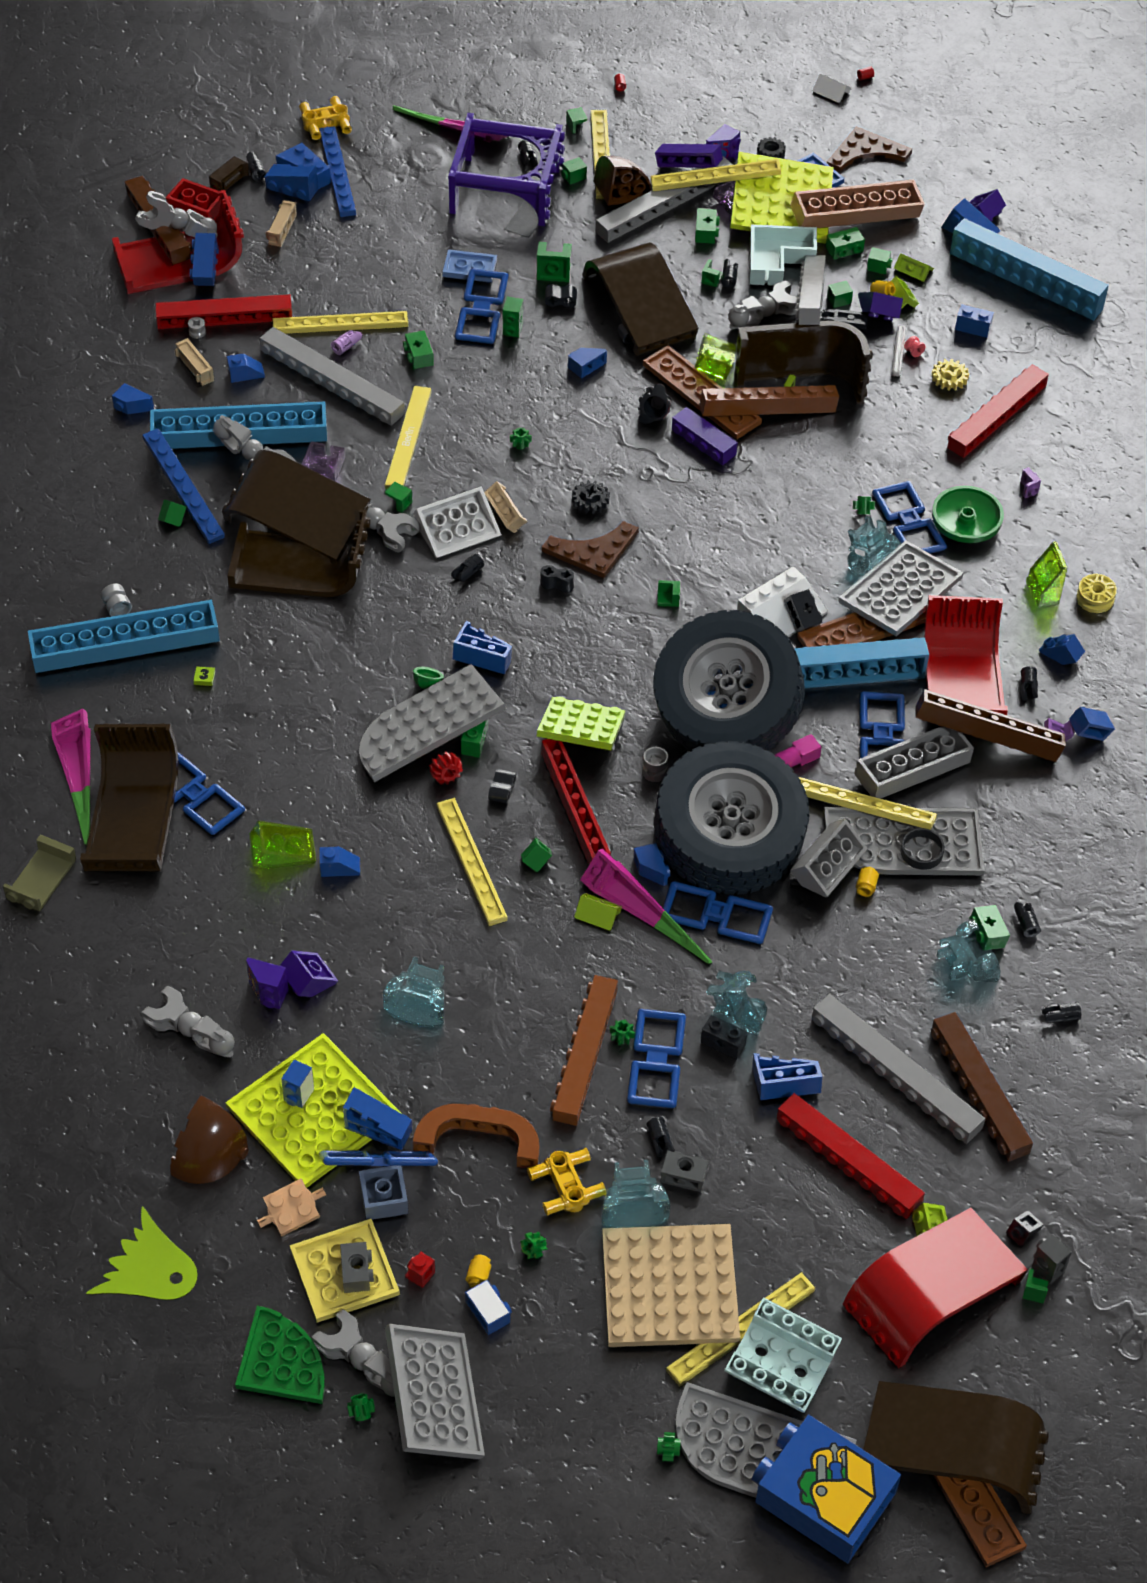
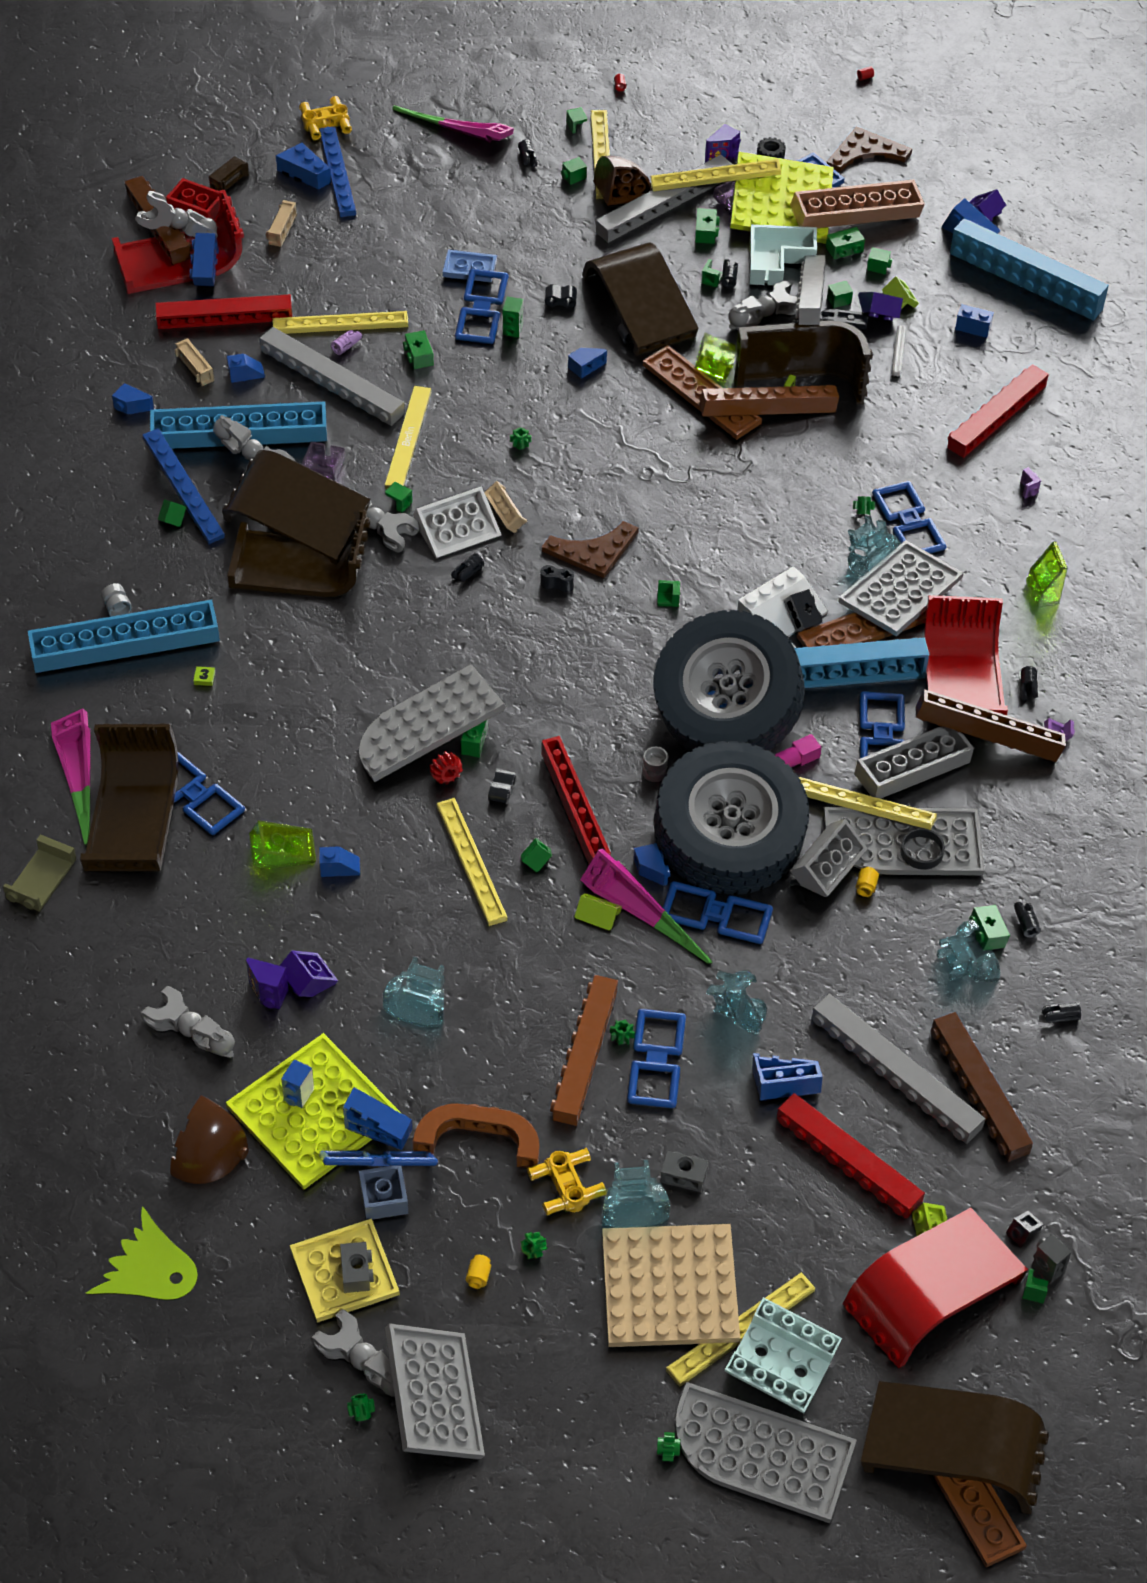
(196, 327): light grey wheel -> none
(255, 166): black hinge -> none
(281, 1359): green plate -> none
(291, 1207): light nougat plate -> none
(293, 180): blue wedge -> none
(420, 1269): red brick -> none
(427, 676): green piece -> none
(481, 650): blue wedge -> none
(488, 1306): brick -> none
(524, 220): sticker -> none
(532, 191): dark purple arch -> none
(553, 265): green panel -> none
(581, 723): lime plate -> none
(590, 497): black gear -> none
(654, 404): black piece -> none
(659, 1135): black hinge -> none
(689, 155): dark purple brick -> none
(704, 436): dark purple brick -> none
(724, 1037): black brick -> none
(825, 1487): blue brick -> none
(830, 88): white panel -> none
(883, 287): yellow brick -> none
(912, 267): lime panel -> none
(914, 346): coral wheel -> none
(950, 374): light yellow gear -> none
(967, 514): green dish -> none
(1063, 649): blue slope -> none
(1091, 723): blue brick -> none
(1096, 593): light yellow wheel -> none

